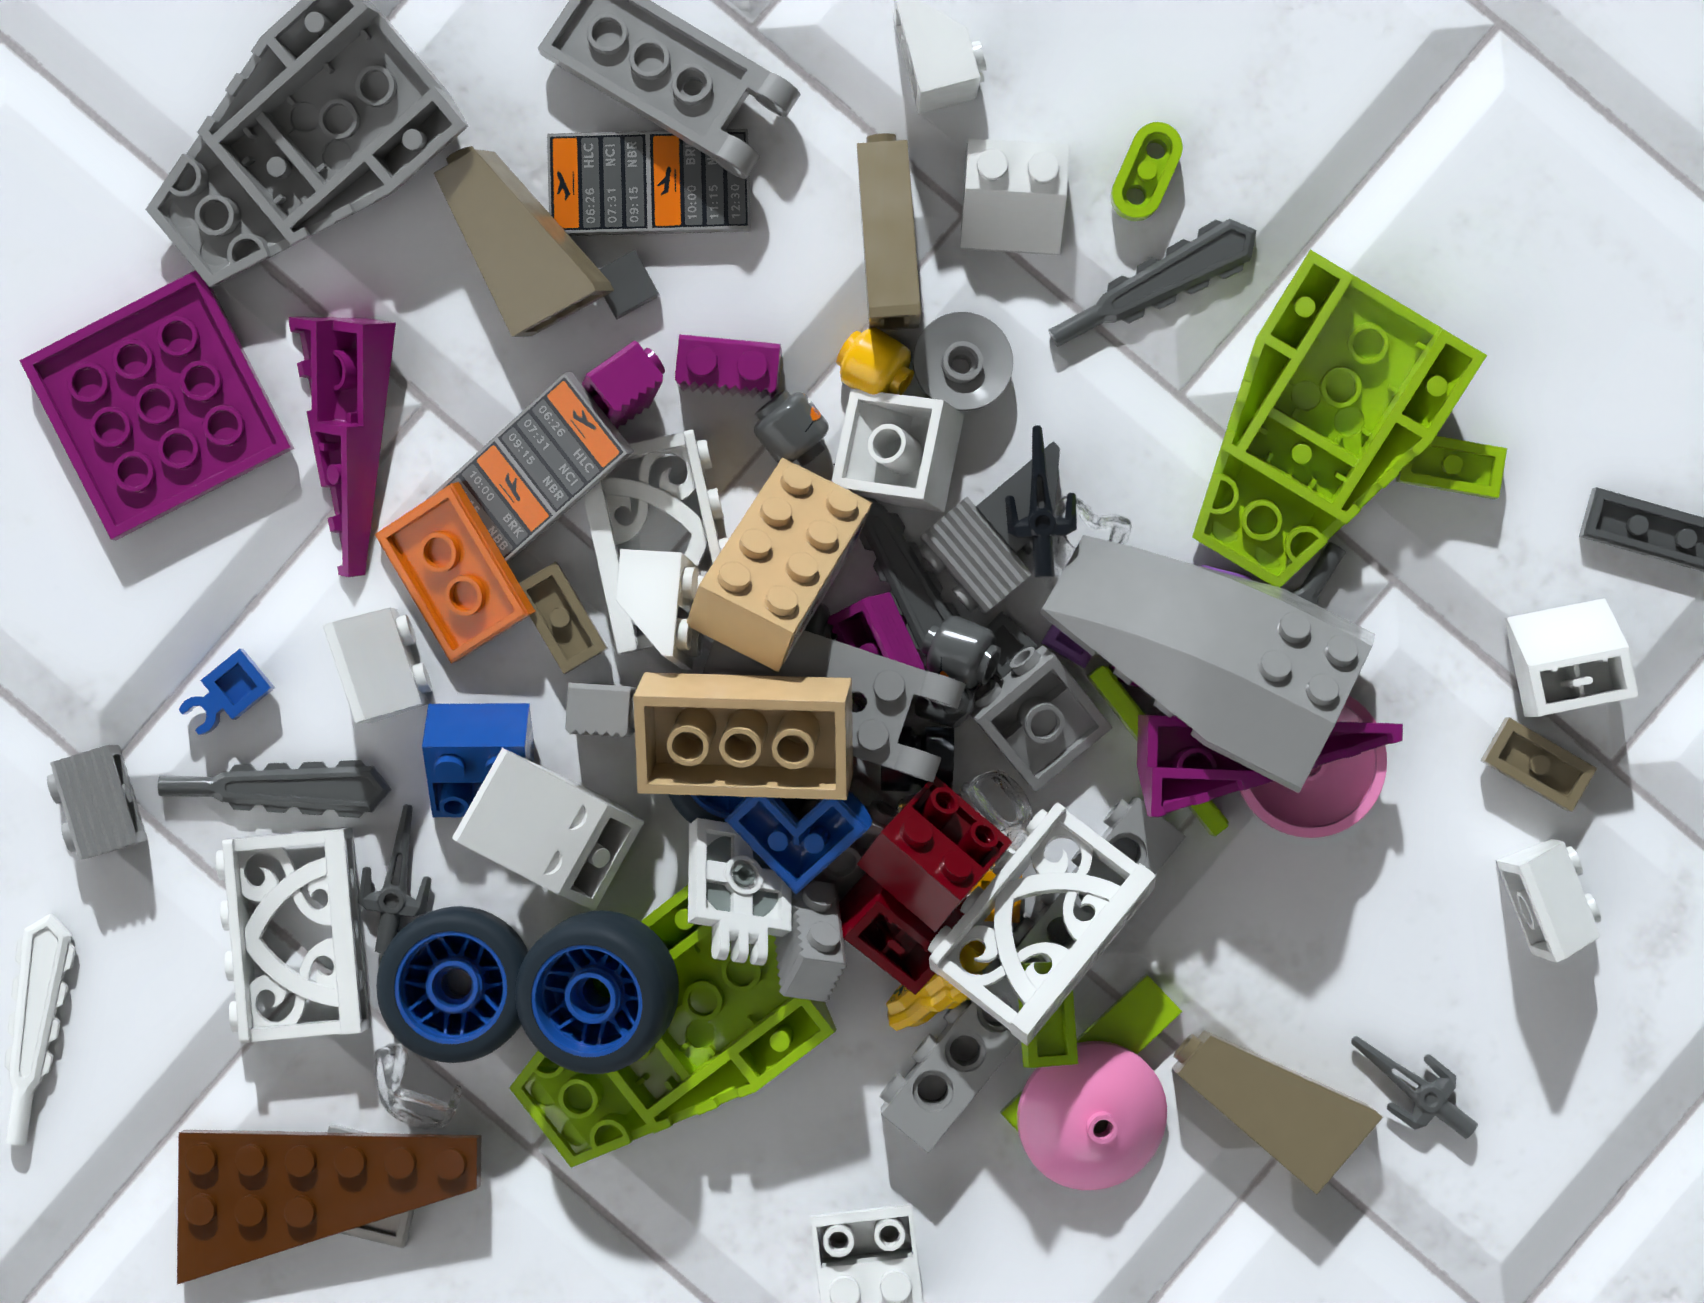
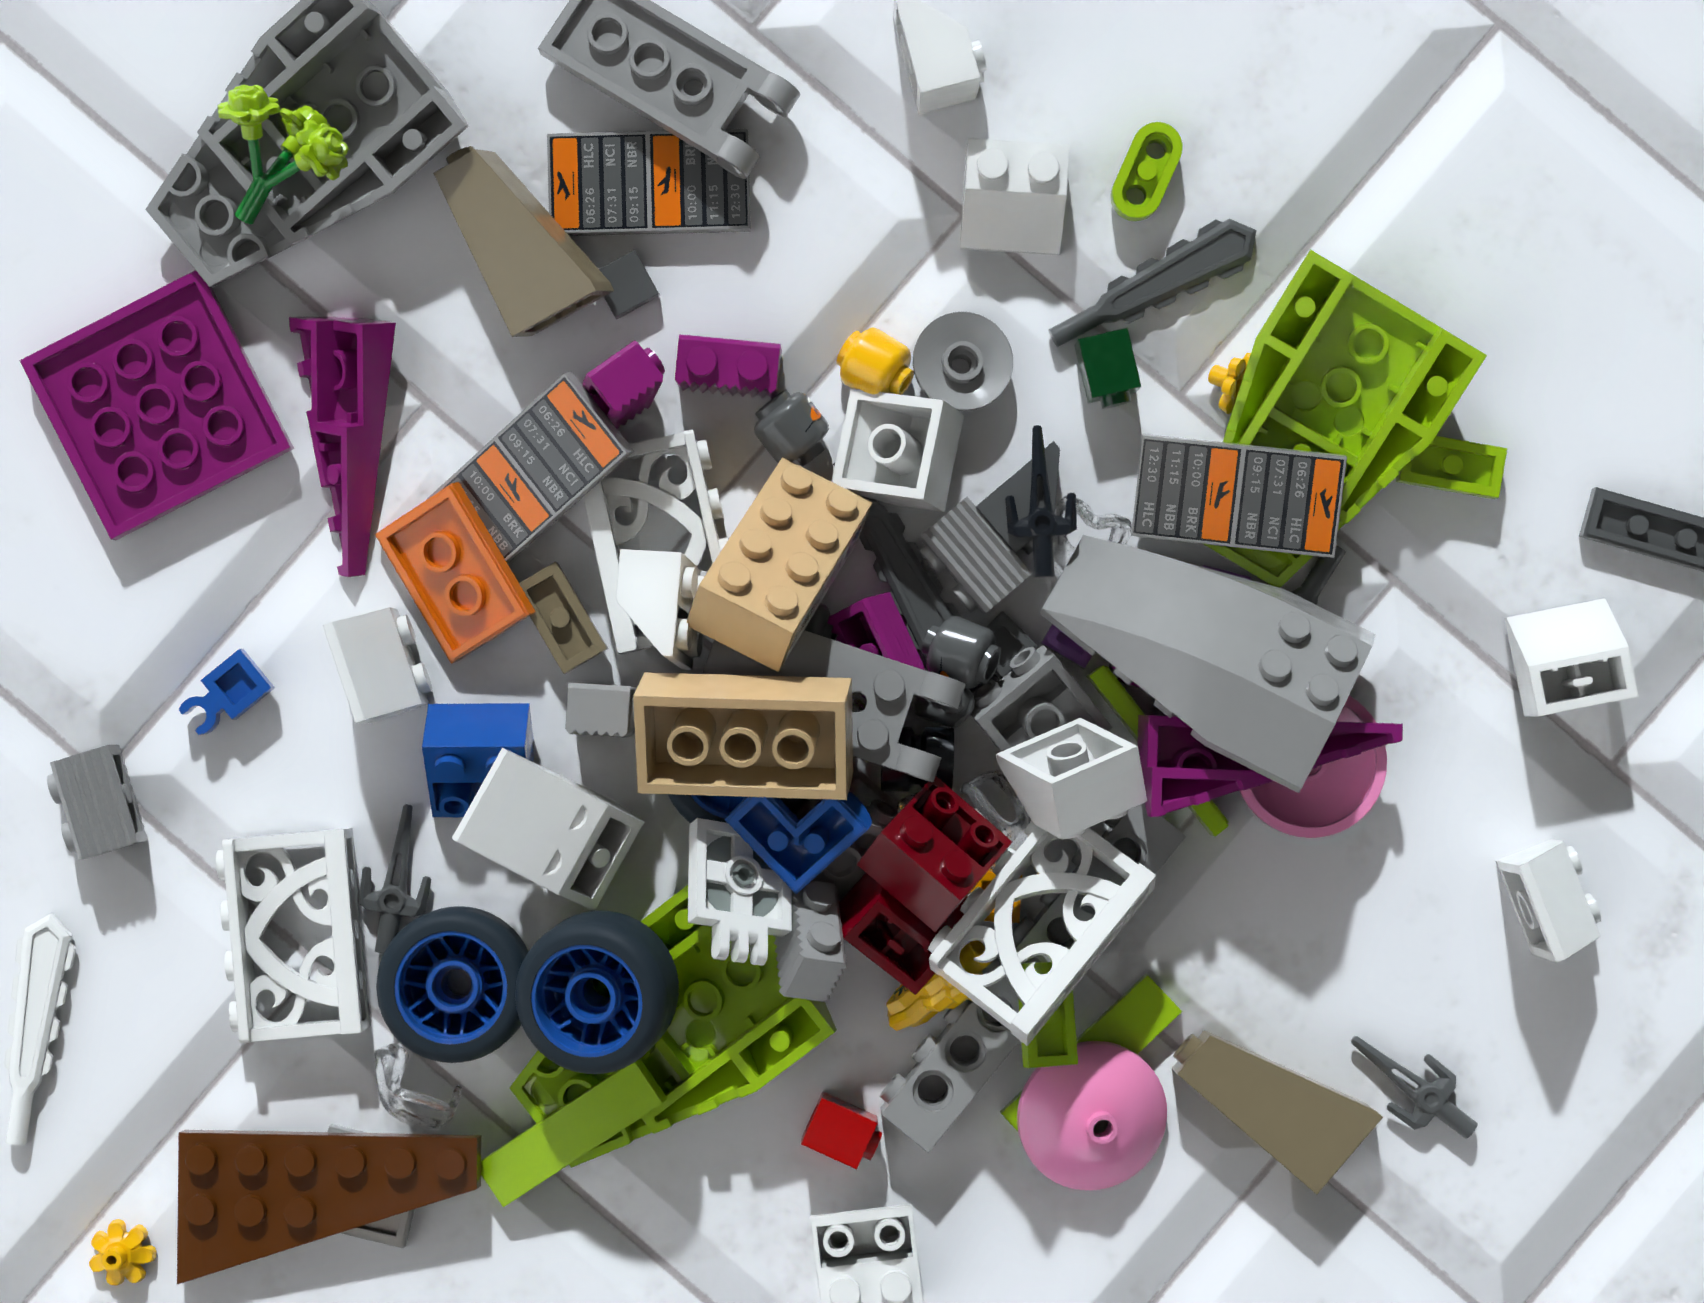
(121, 1253): none -> yellow plant
(309, 142): none -> lime plant
(312, 788): dark grey sword -> none
(571, 1132): none -> lime tile
(841, 1131): none -> red brick
(888, 233): dark tan slope -> none
(1074, 777): none -> white slope
(1108, 368): none -> dark green brick
(1229, 380): none -> yellow plant
(1238, 495): none -> tile
(1538, 764): dark tan plate -> none

